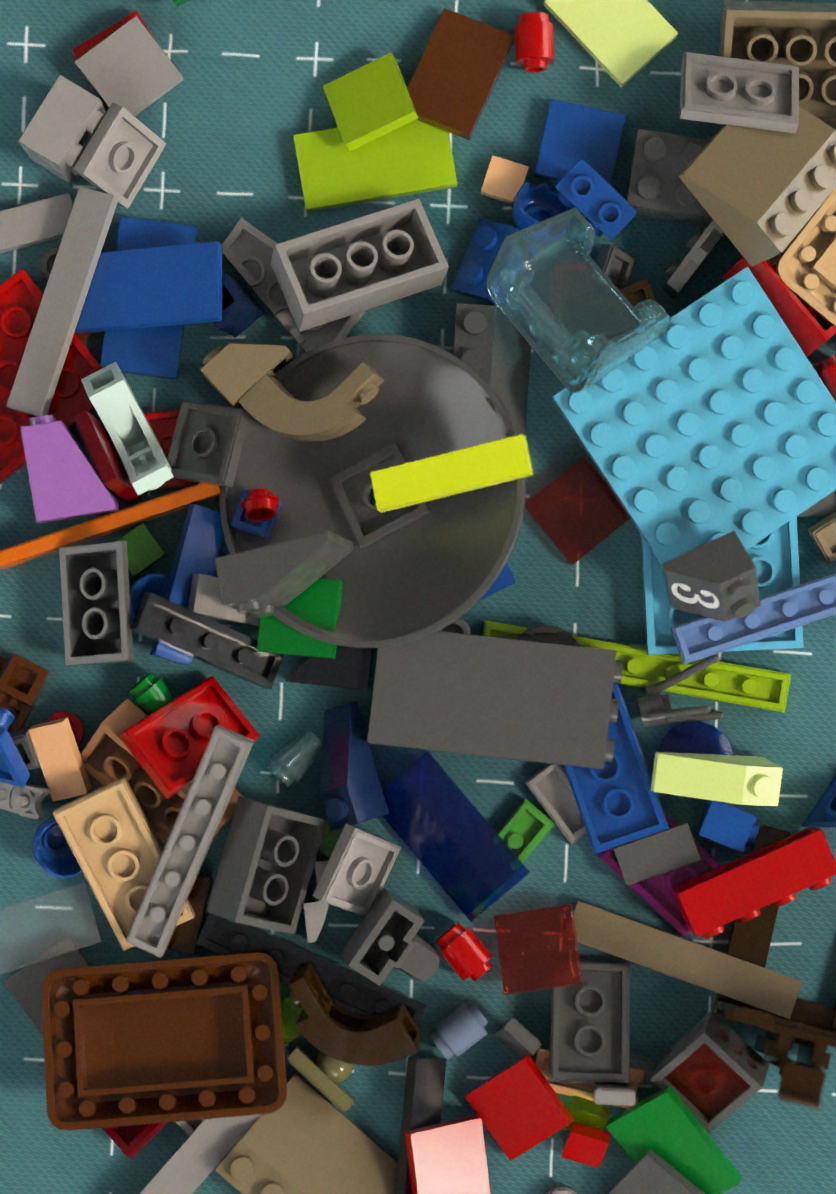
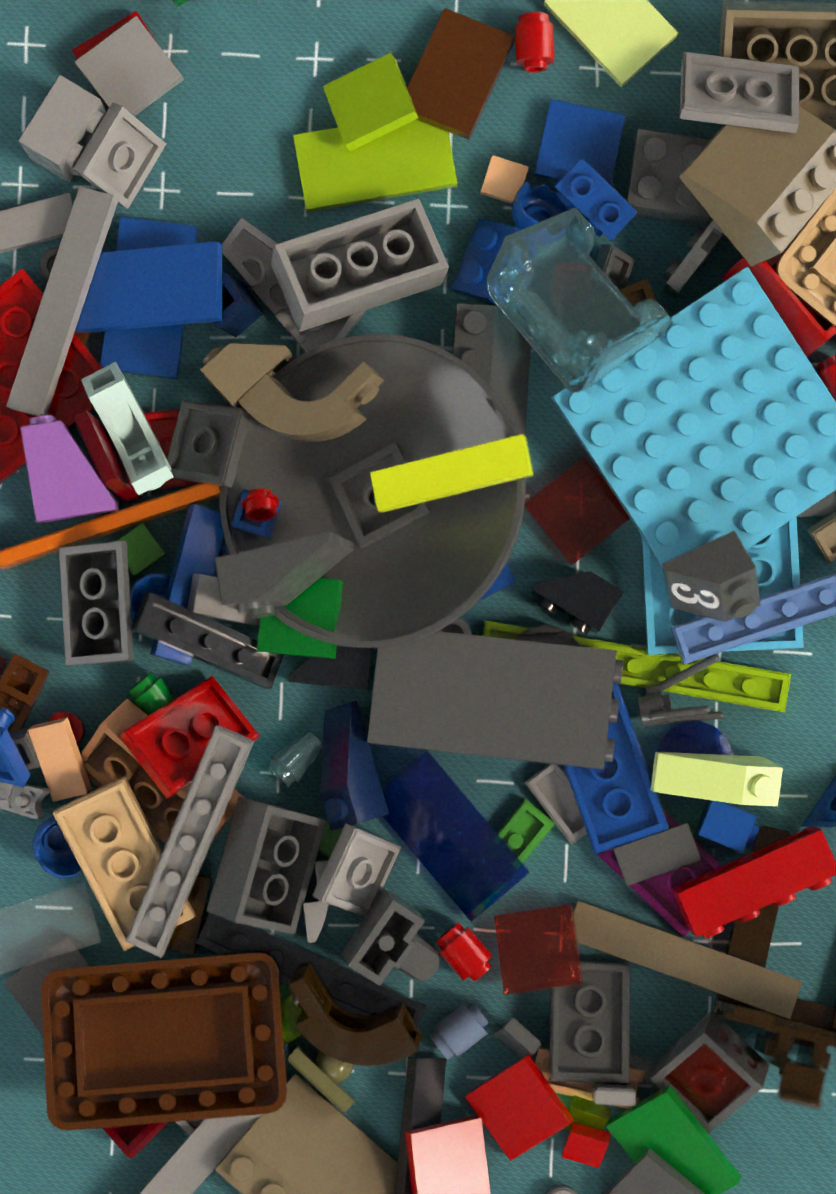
(580, 596): none -> black slope

